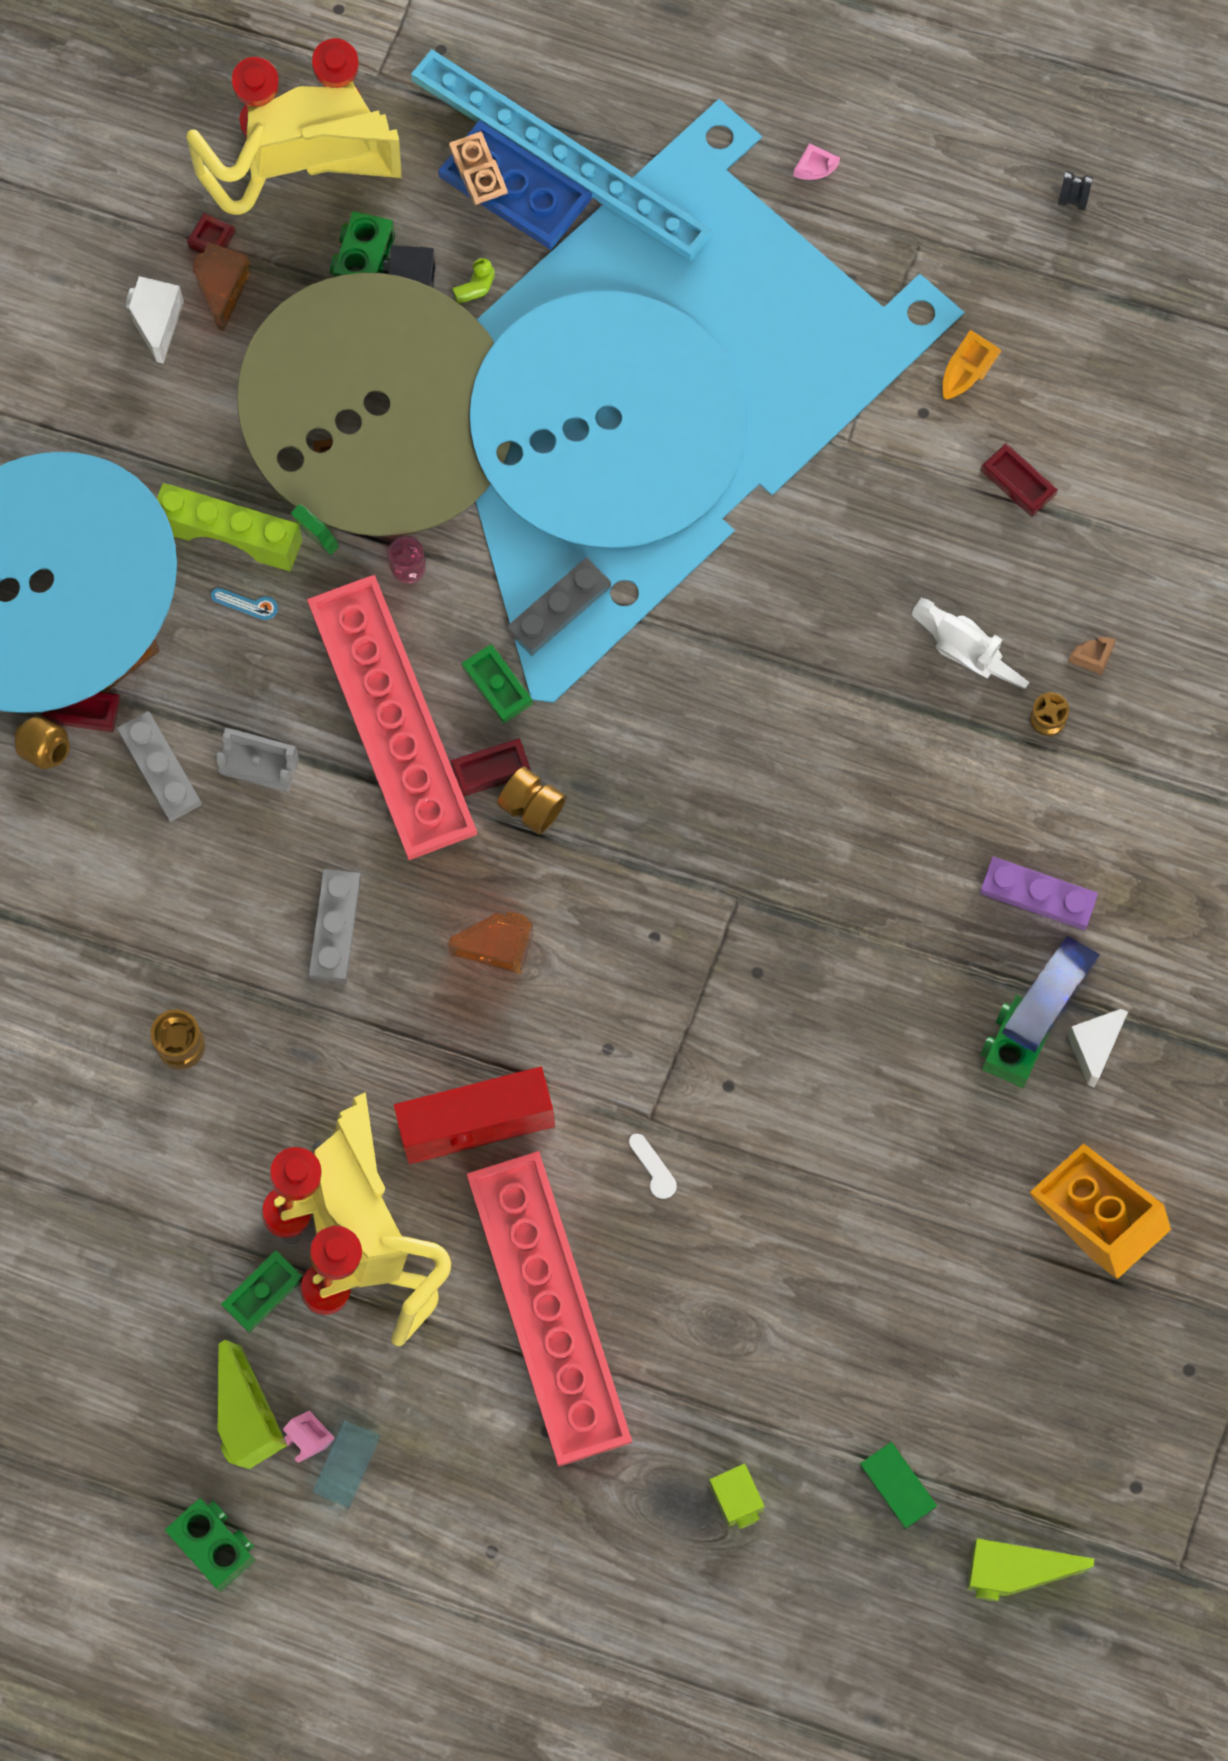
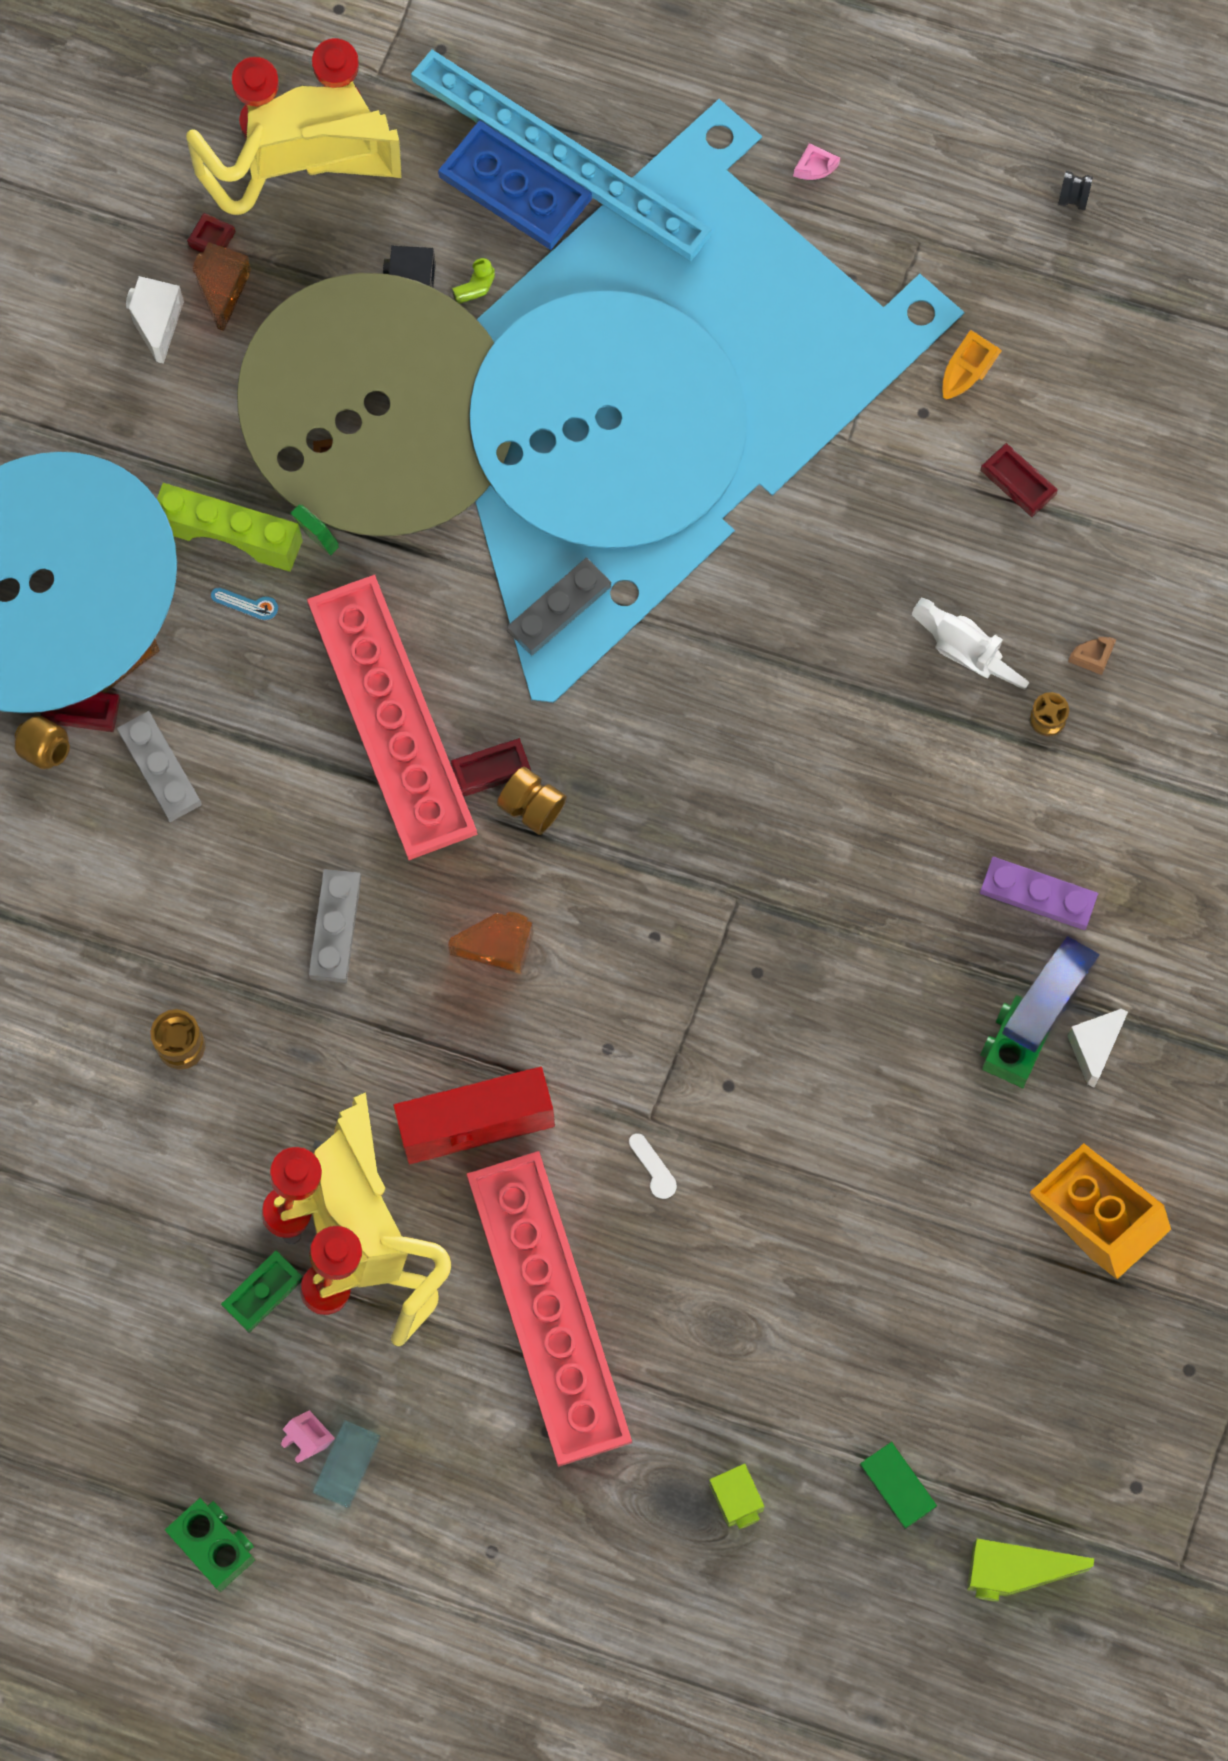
(244, 1414): lime slope -> none
(257, 760): light grey hinge -> none
(363, 253): green brick -> none
(406, 551): clear pink wheel -> none
(477, 168): light nougat slope -> none
(497, 683): green plate -> none

